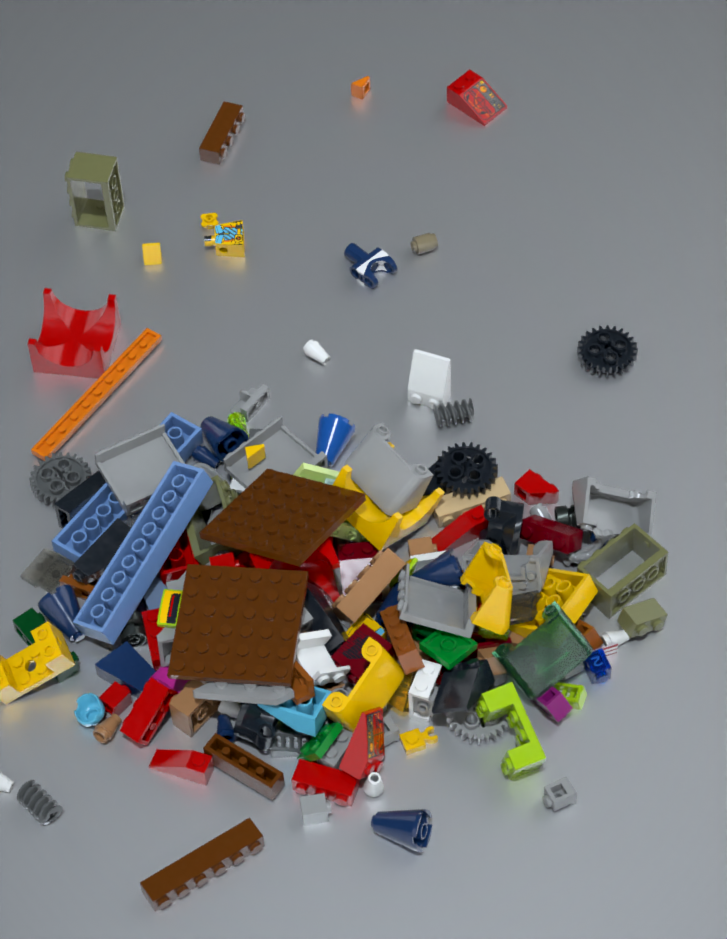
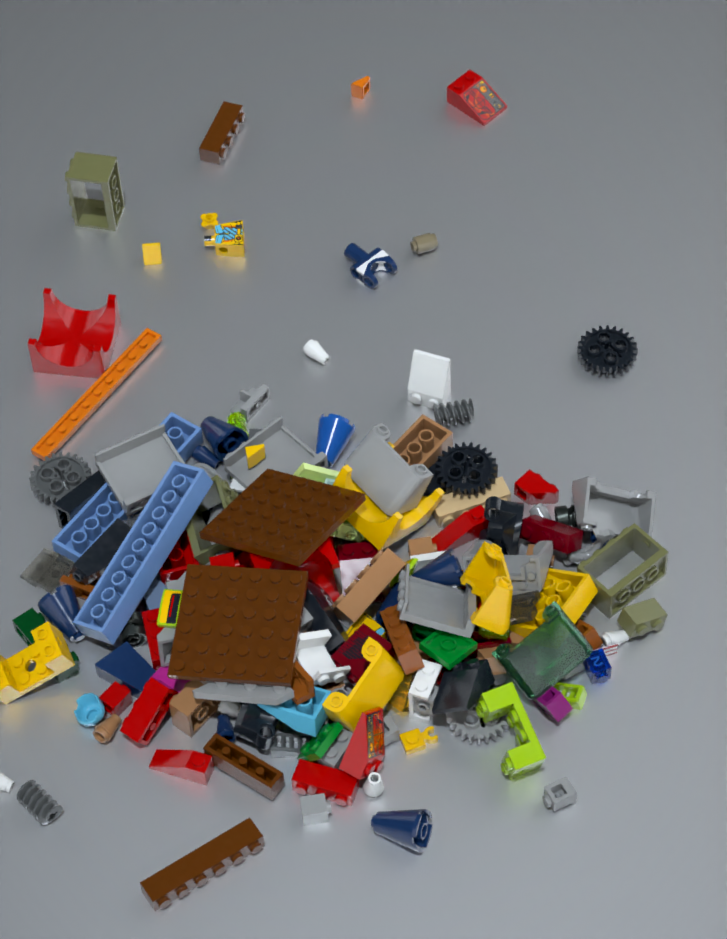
(424, 442): none -> medium nougat brick

